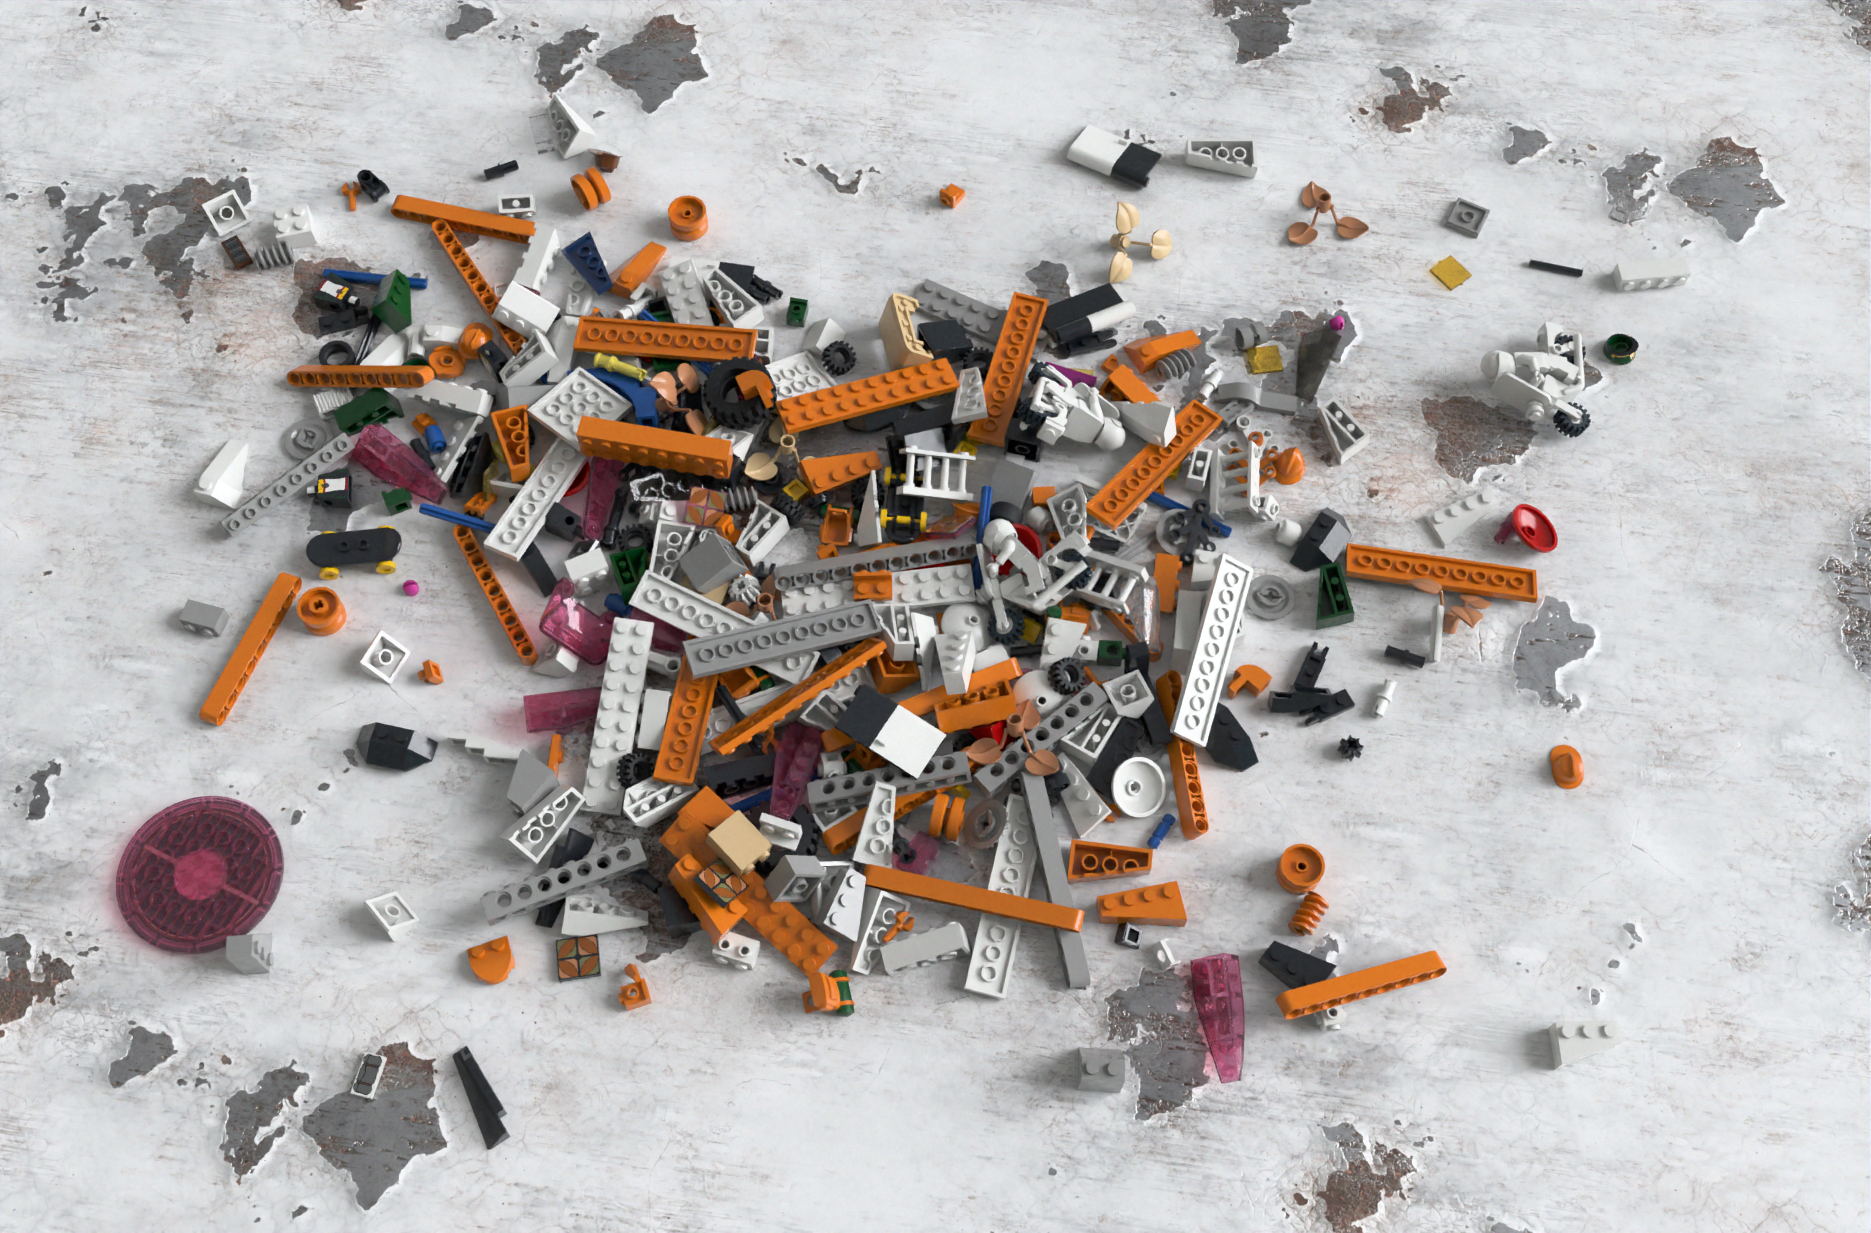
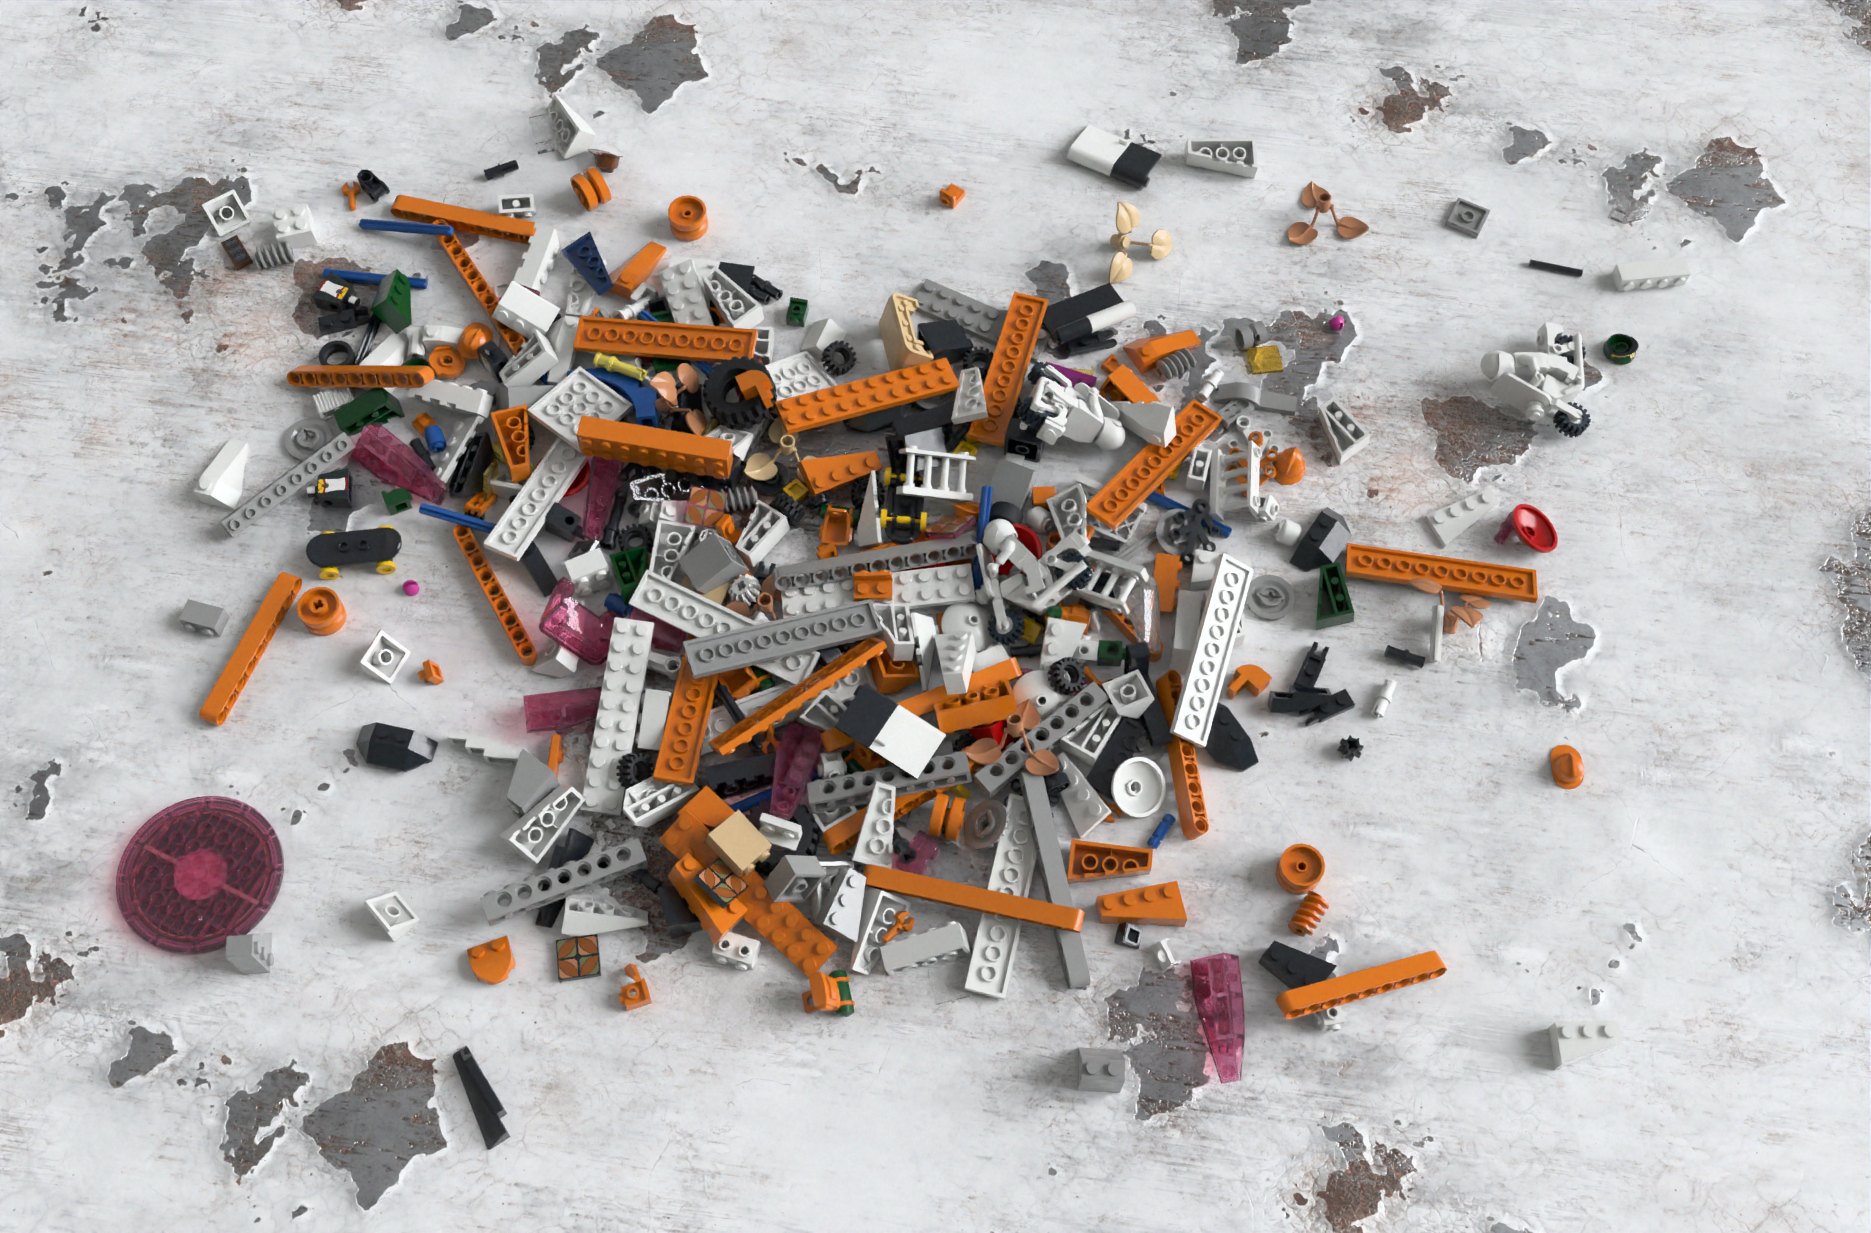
(368, 1075): tile -> none
(406, 227): none -> blue axle
(1314, 358): clear smoke wedge -> none
(1450, 273): clear yellow piece -> none

